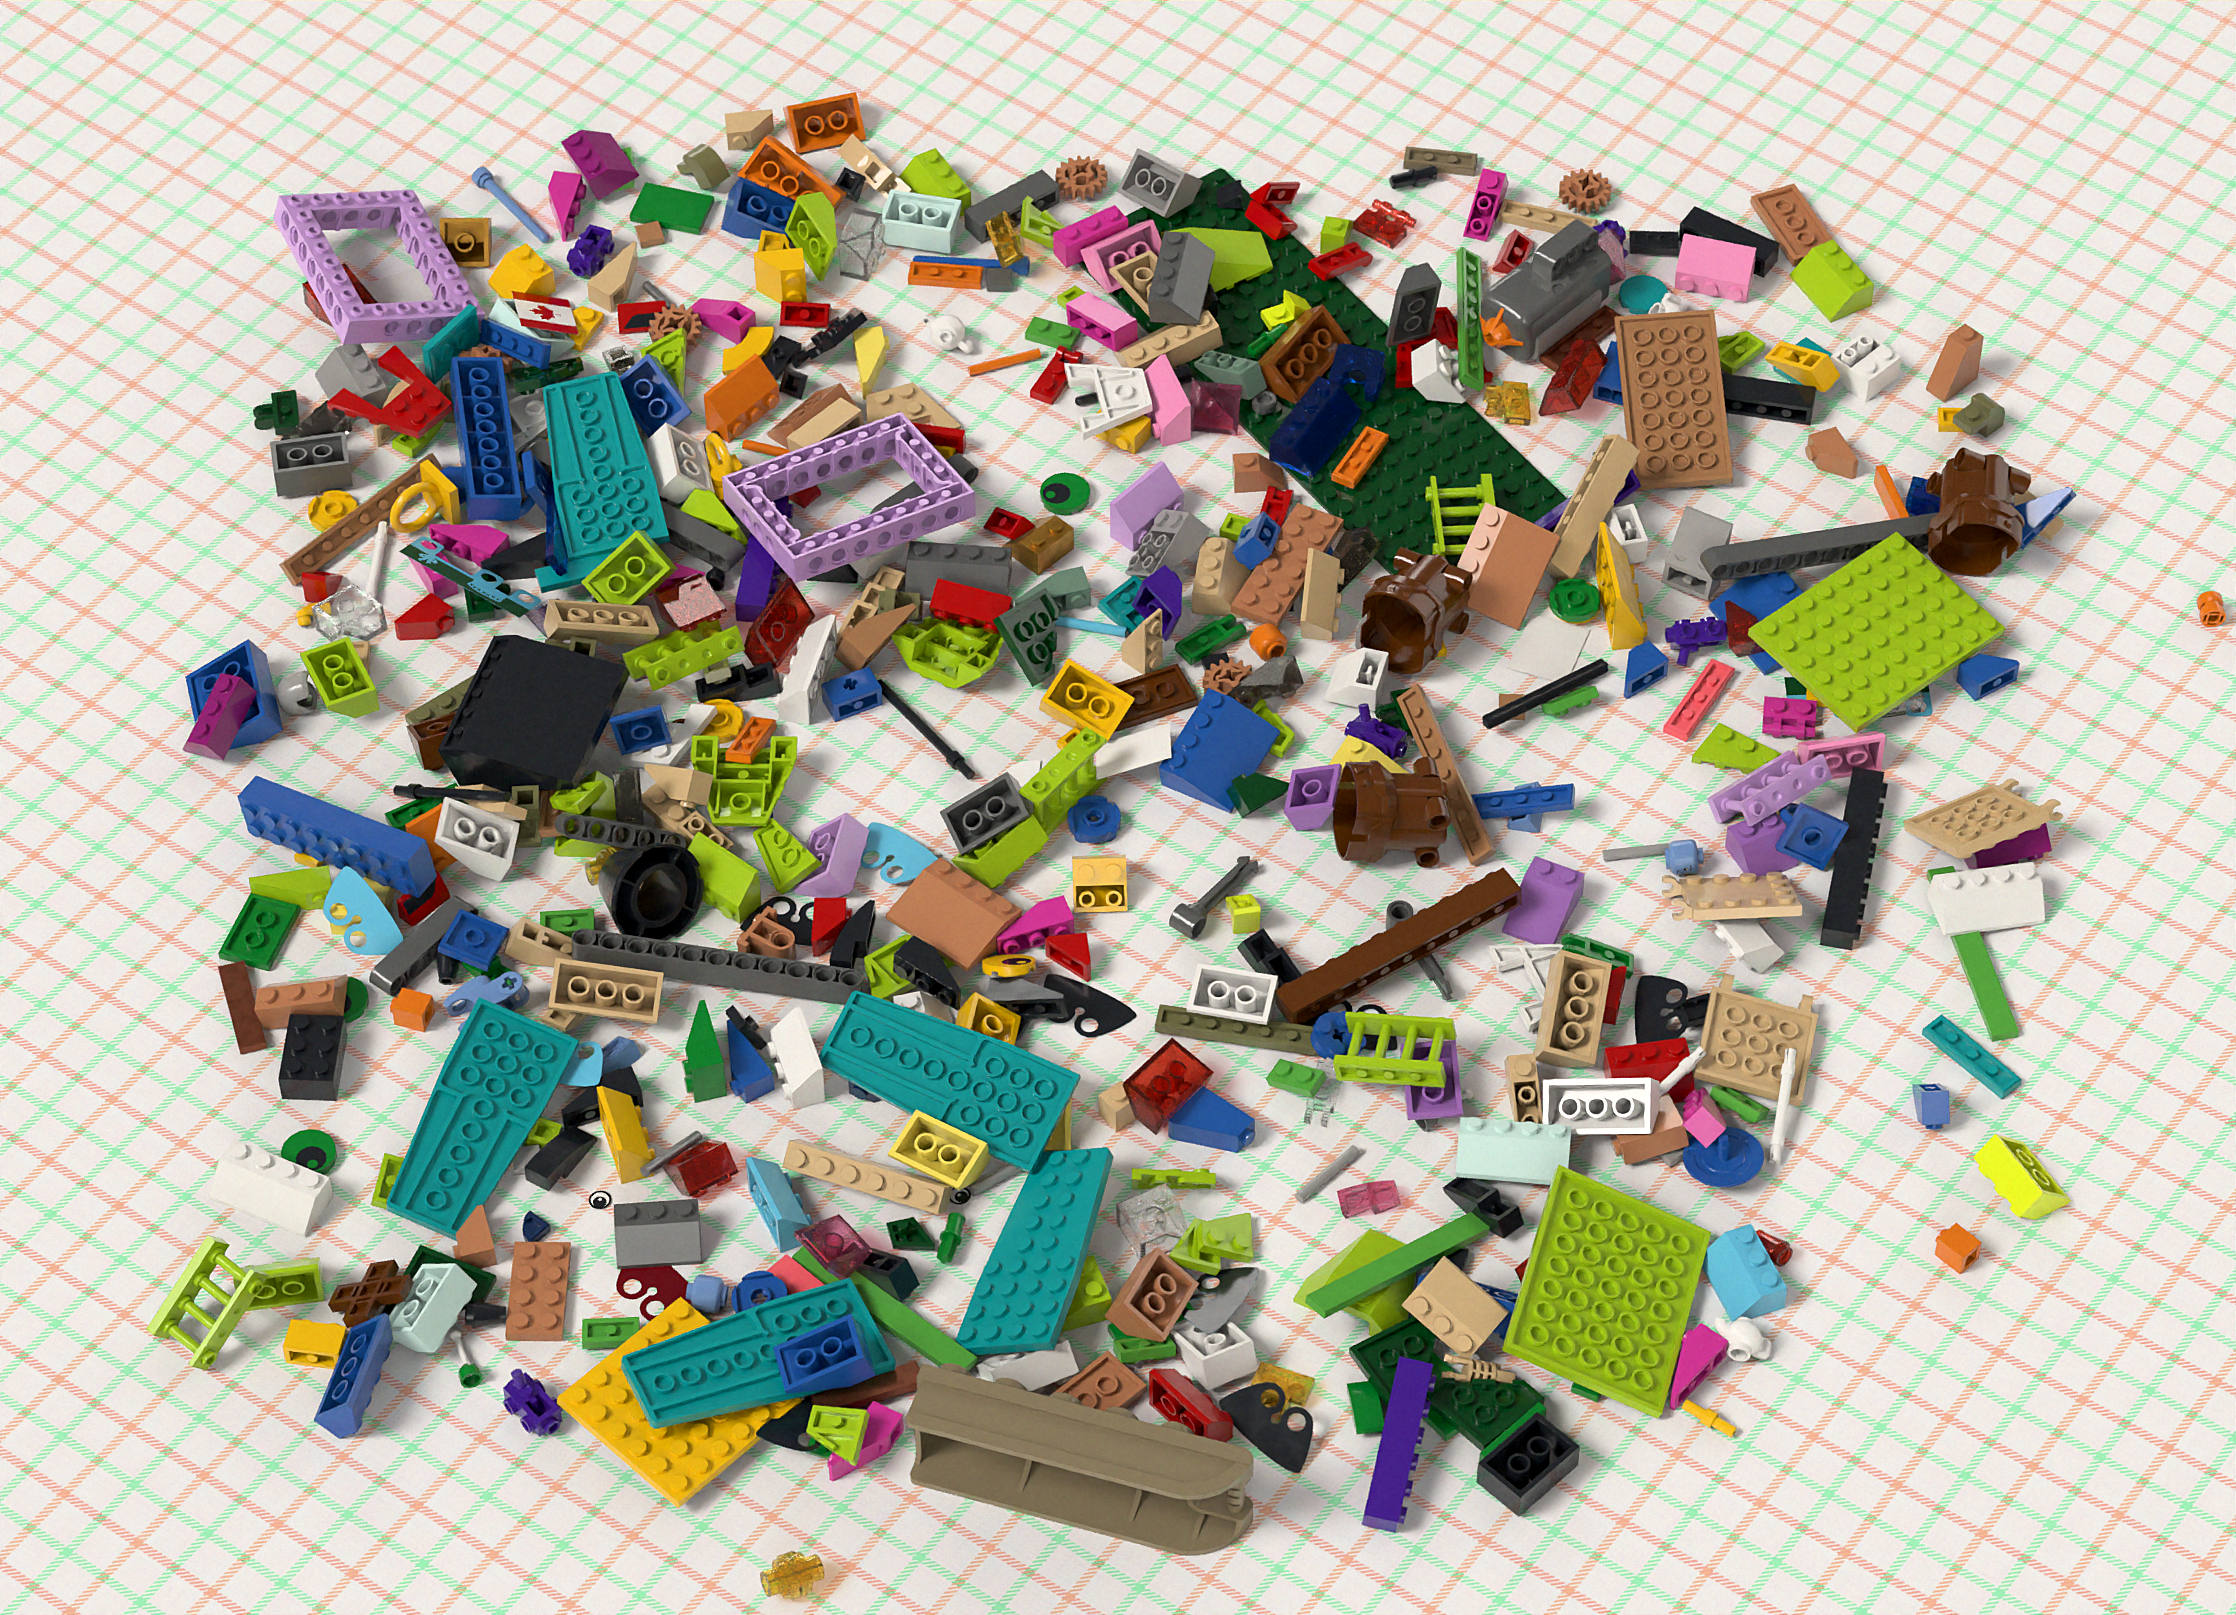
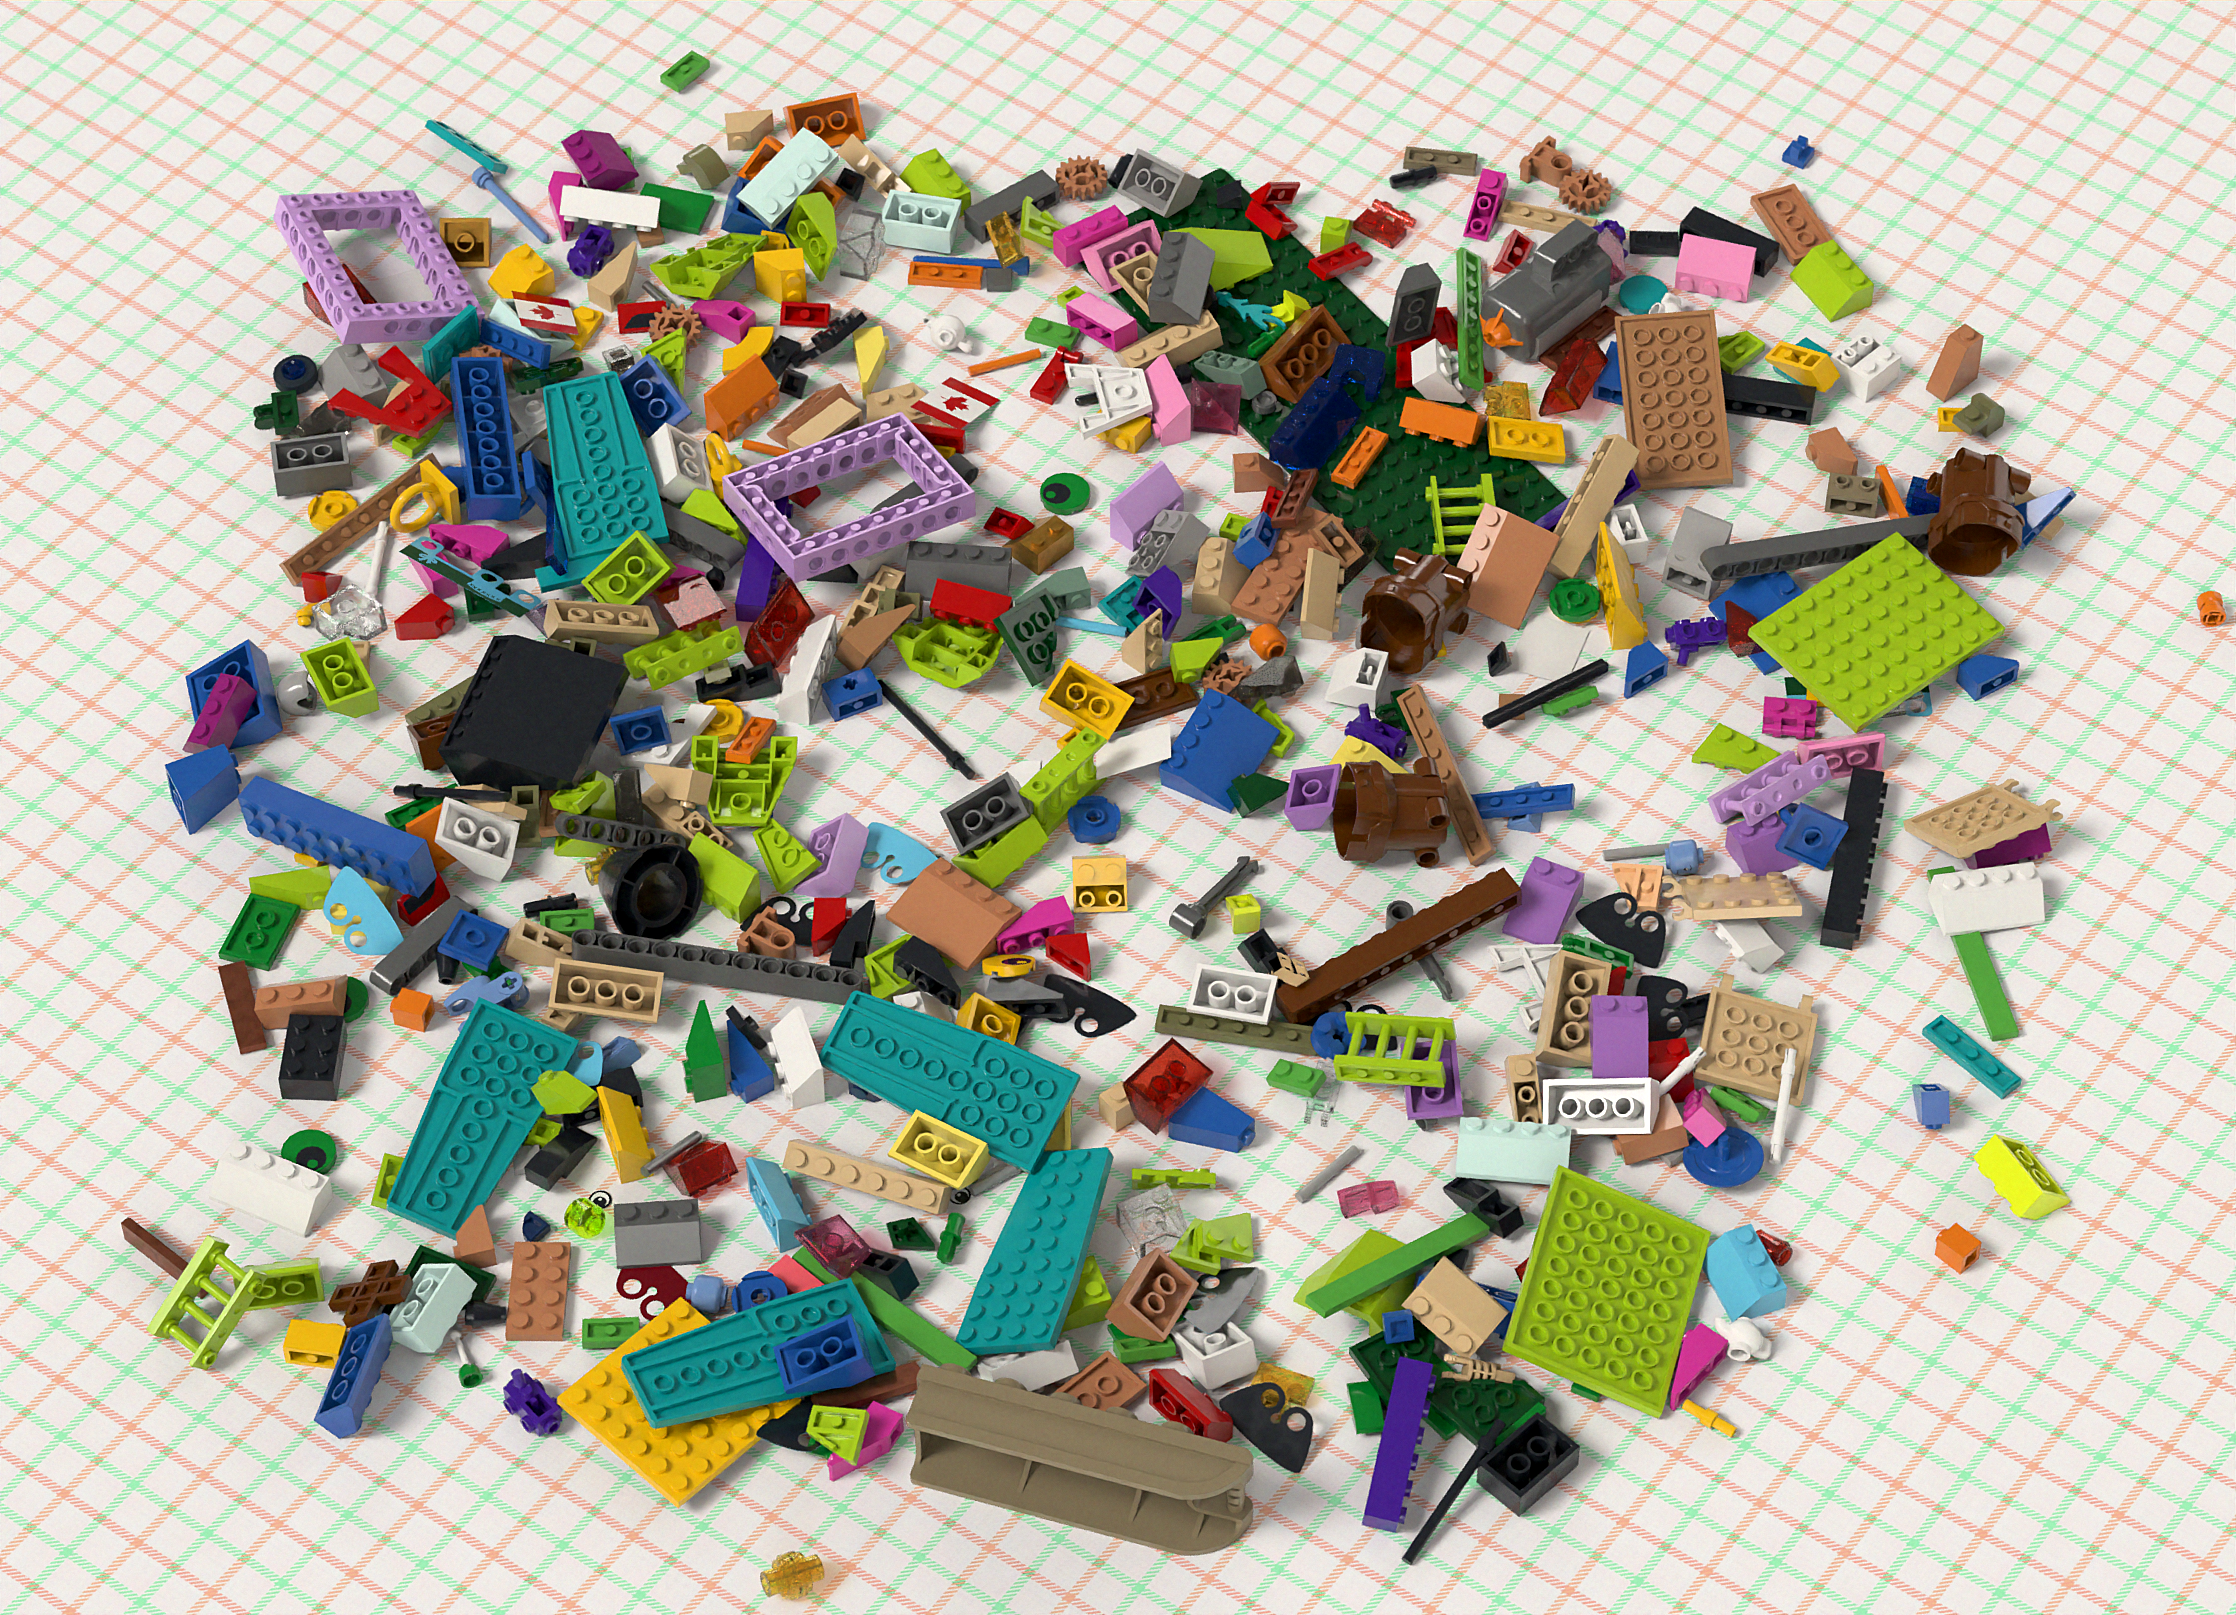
(155, 1250): none -> copper tile
(203, 785): none -> blue slope
(295, 373): none -> black wheel
(466, 146): none -> teal tile
(562, 1093): none -> lime slope
(563, 902): none -> black axle
(584, 1218): none -> clear neon green head
(609, 206): none -> white slope
(685, 71): none -> bright green plate
(709, 268): none -> lime wedge
(787, 176): none -> light aqua slope
(955, 403): none -> sticker
(1119, 170): none -> black cone
(1193, 657): none -> lime slope
(1255, 311): none -> teal piece
(1289, 976): none -> tan piece
(1295, 498): none -> copper tile
(1335, 540): none -> medium nougat slope
(1398, 1326): none -> blue tile
(1441, 421): none -> orange slope
(1483, 1448): none -> black bar
(1498, 659): none -> black slope
(1526, 439): none -> yellow plate
(1545, 163): none -> nougat pin
(1610, 928): none -> black piece
(1618, 1036): none -> medium lavender slope
(1641, 882): none -> light nougat wing
(1698, 700): coral tile -> none
(1798, 153): none -> blue tile
(1852, 495): none -> dark tan brick

